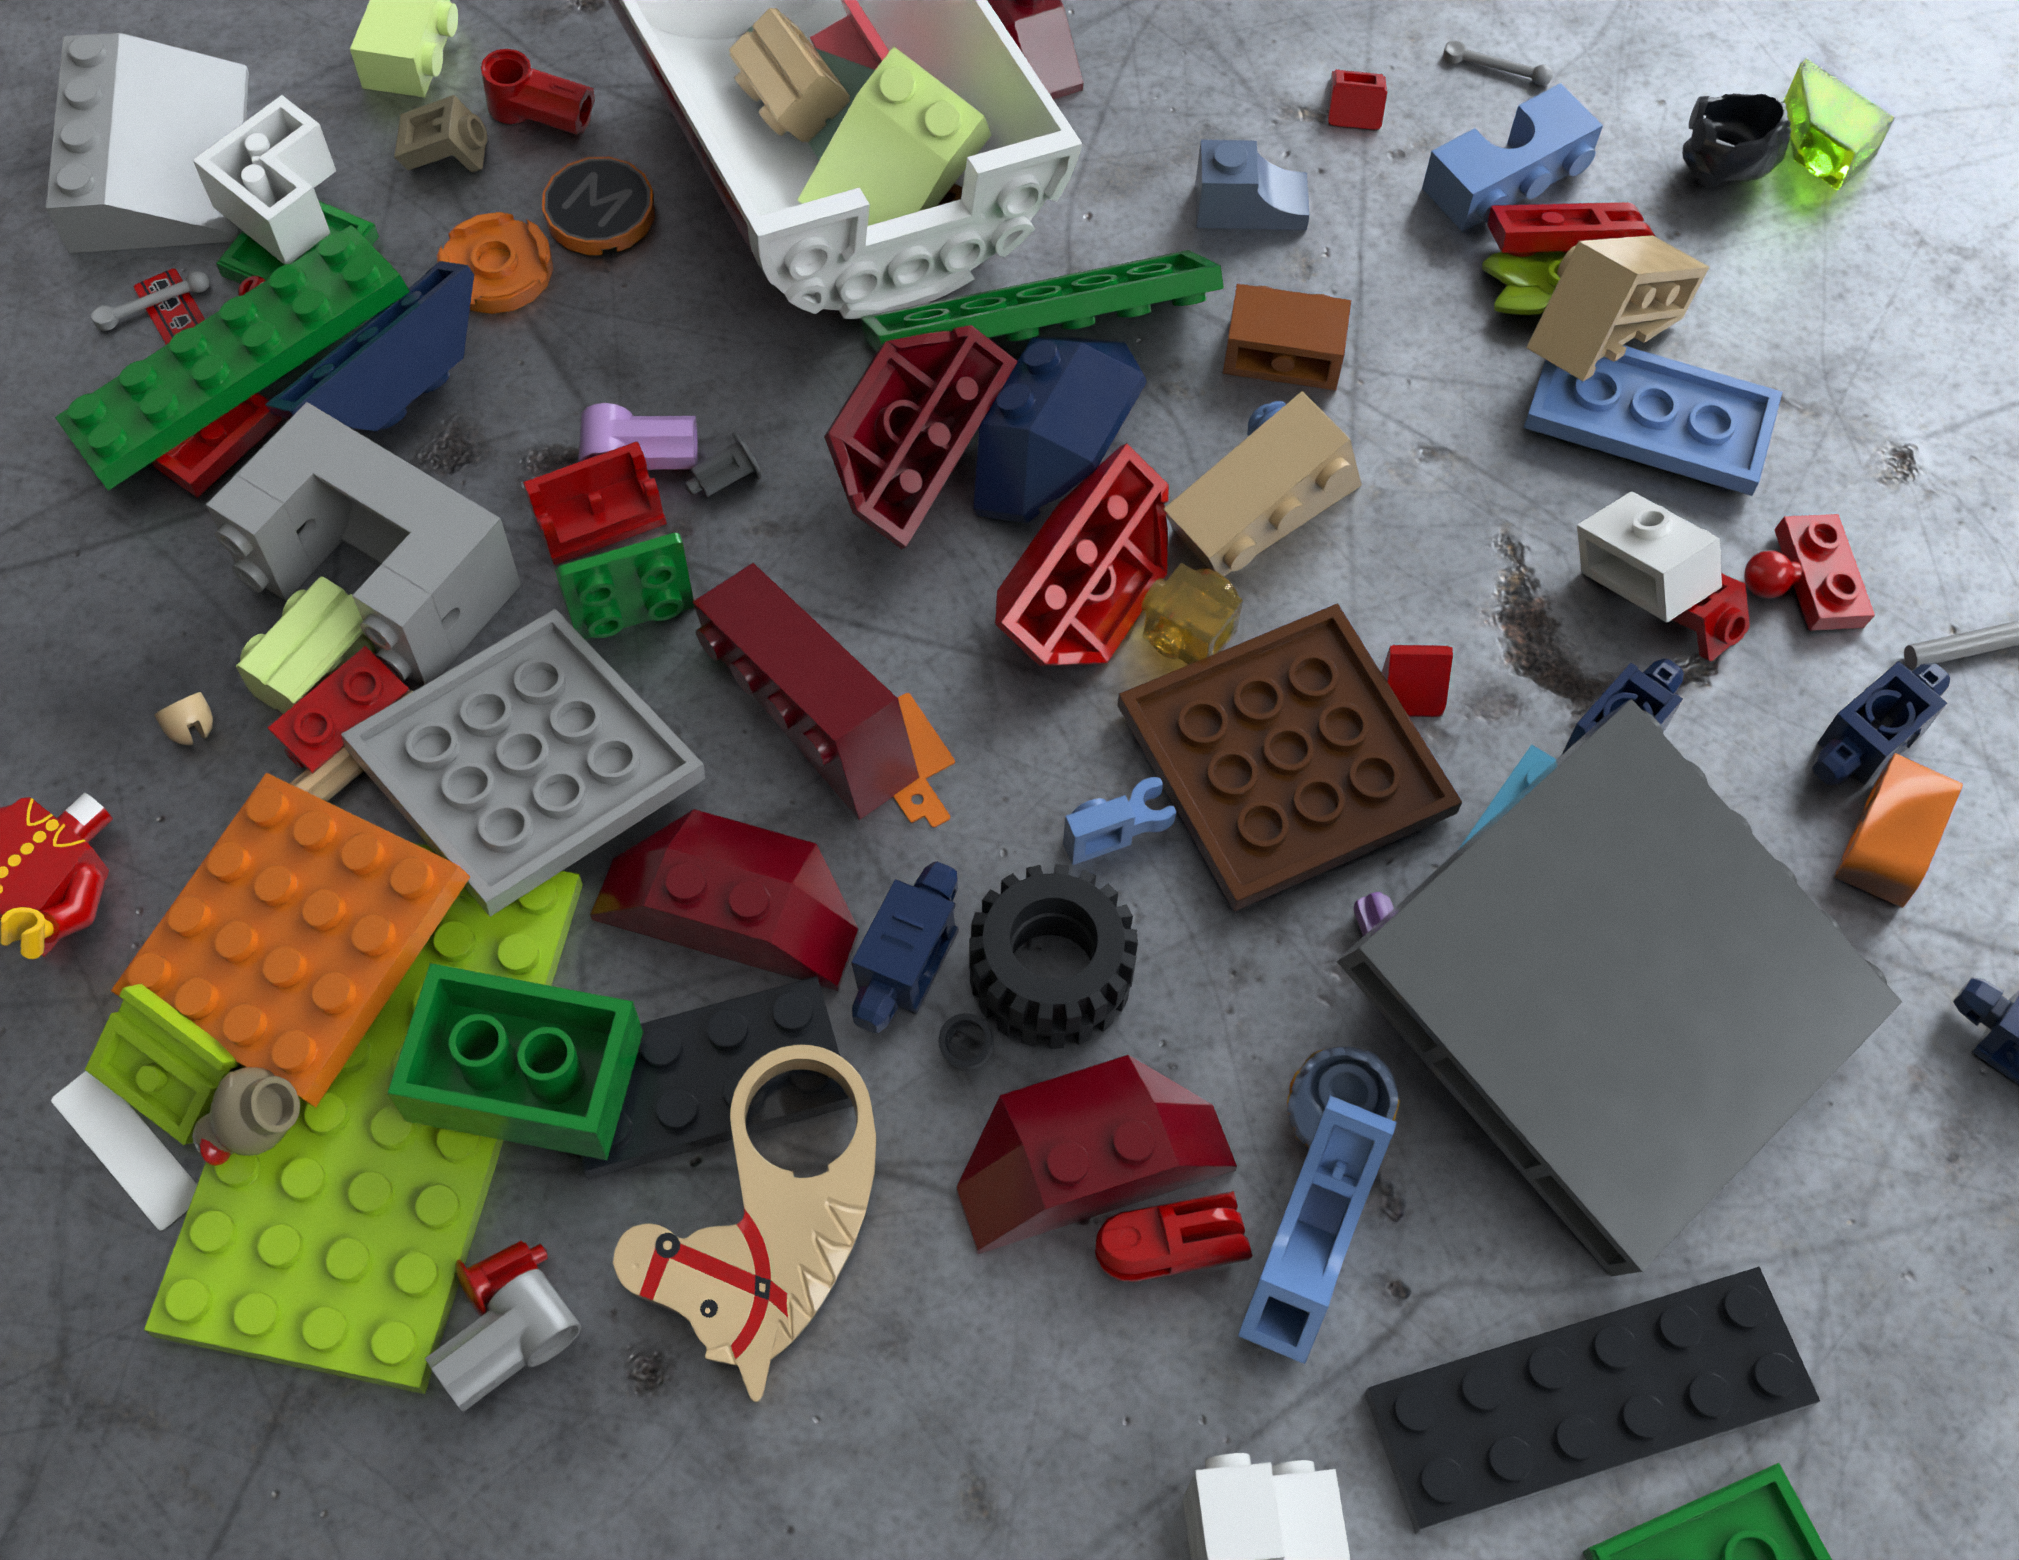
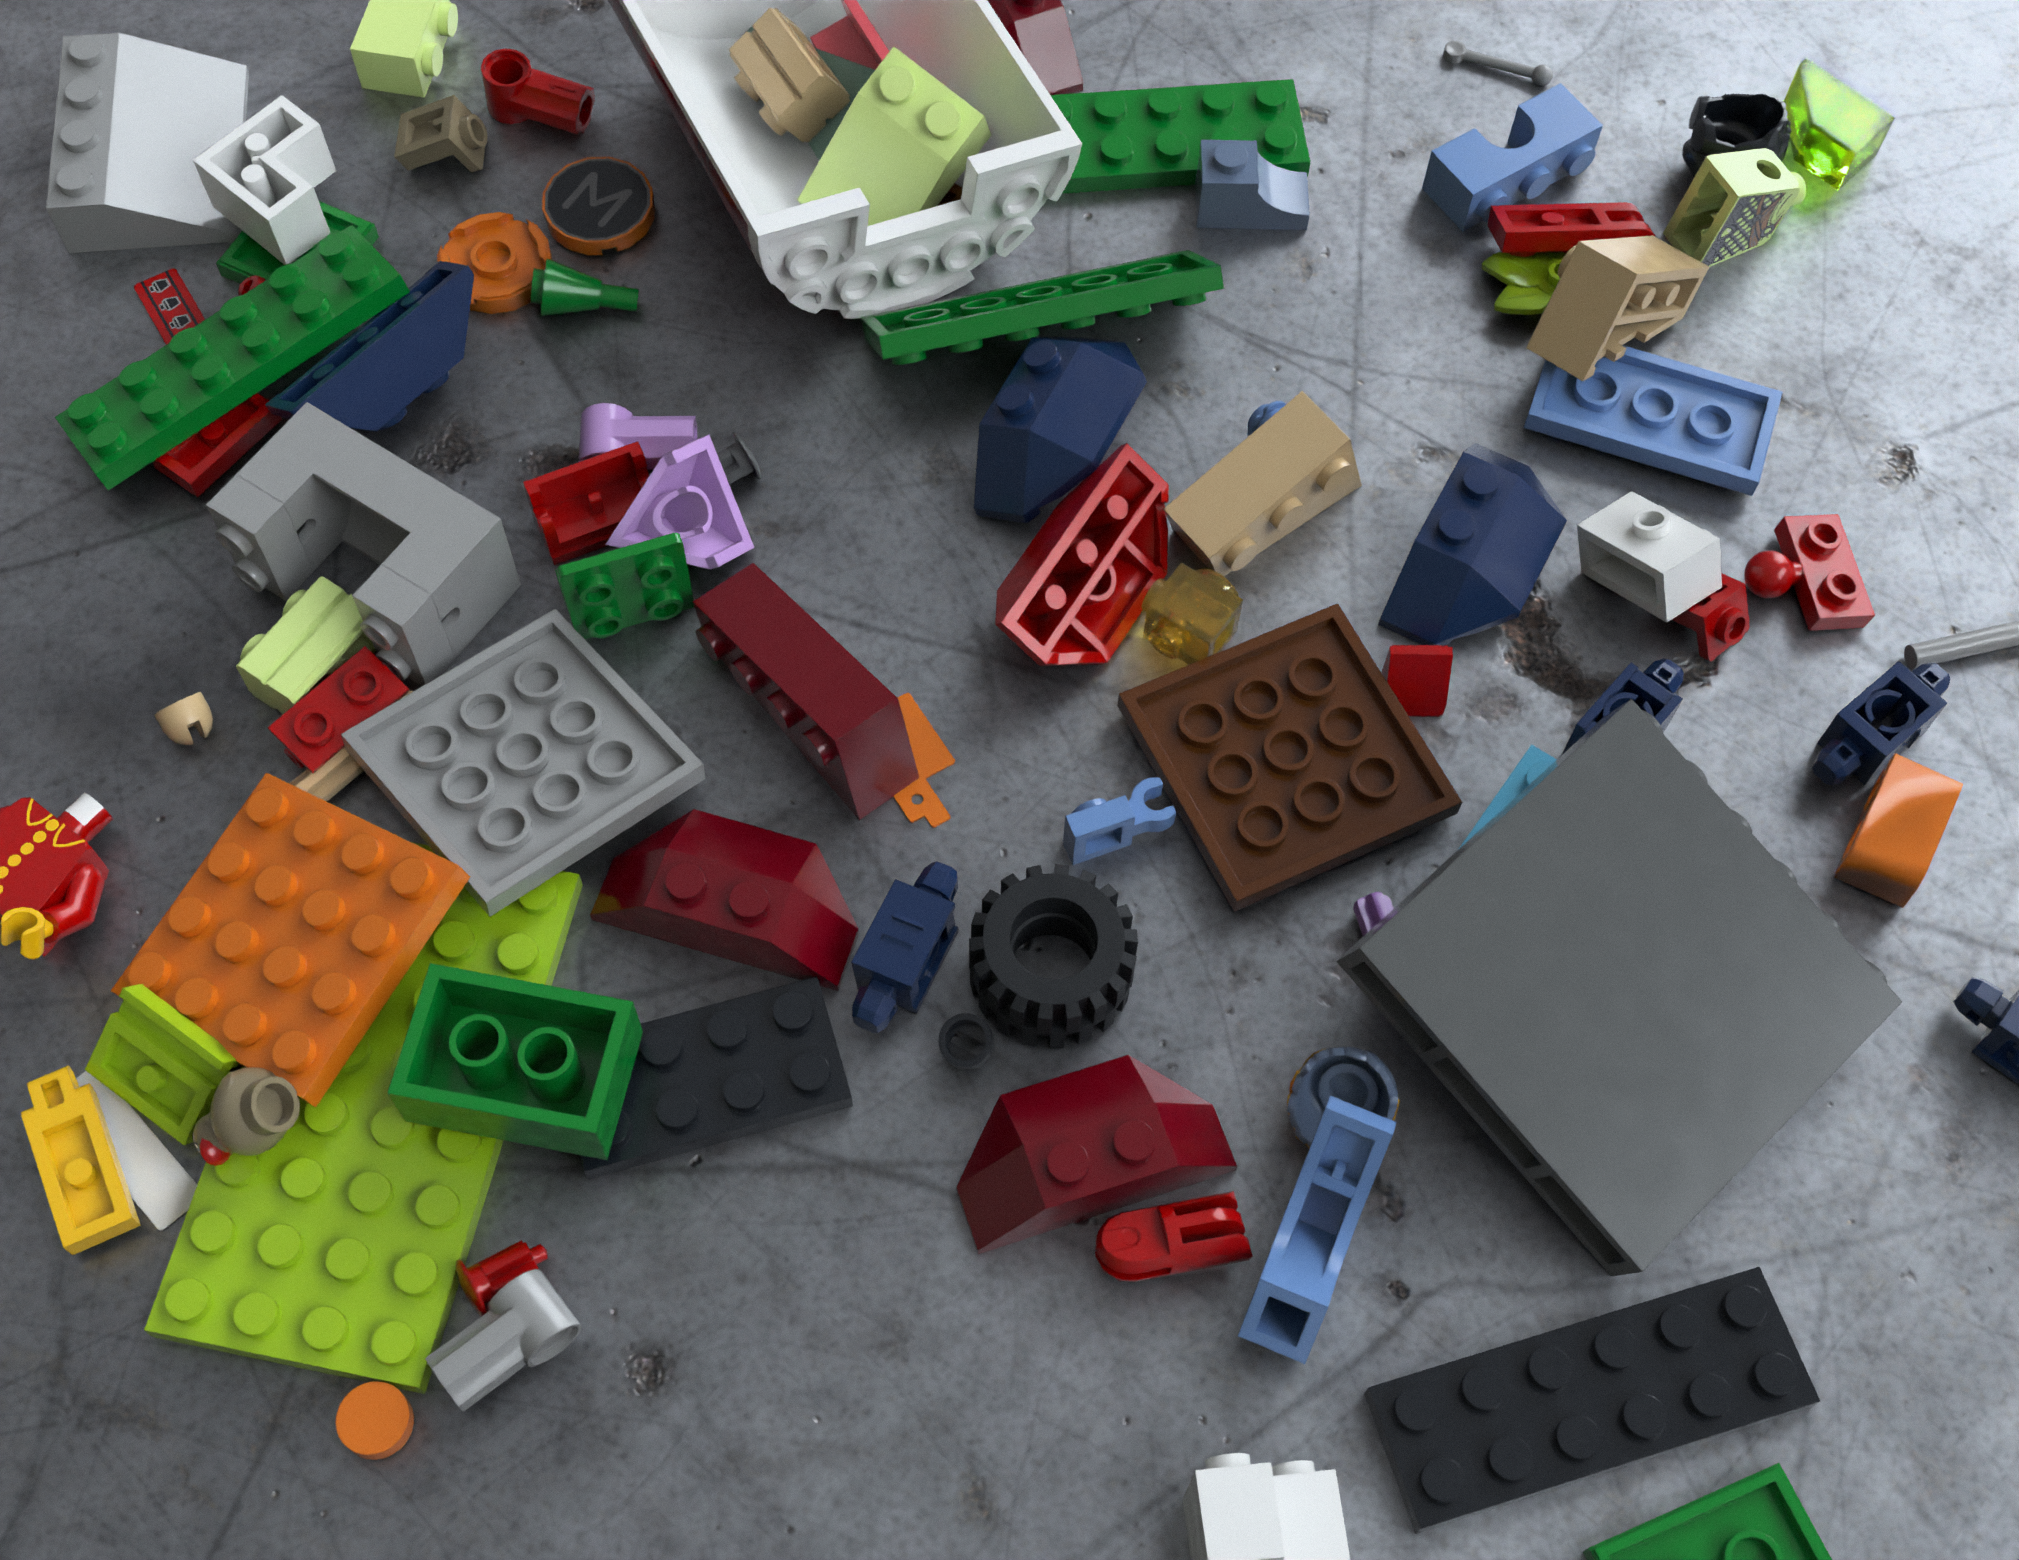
(77, 1162): none -> yellow hinge
(106, 317): light grey hinge -> none
(374, 1420): none -> orange tile
(568, 291): none -> green cone
(690, 498): none -> lavender slope
(767, 1276): tan animal -> none
(913, 423): dark red wedge -> none
(1156, 132): none -> green plate
(1287, 336): dark orange brick -> none
(1357, 99): red slope -> none
(1475, 551): none -> dark blue wedge
(1733, 205): none -> yellowish green torso

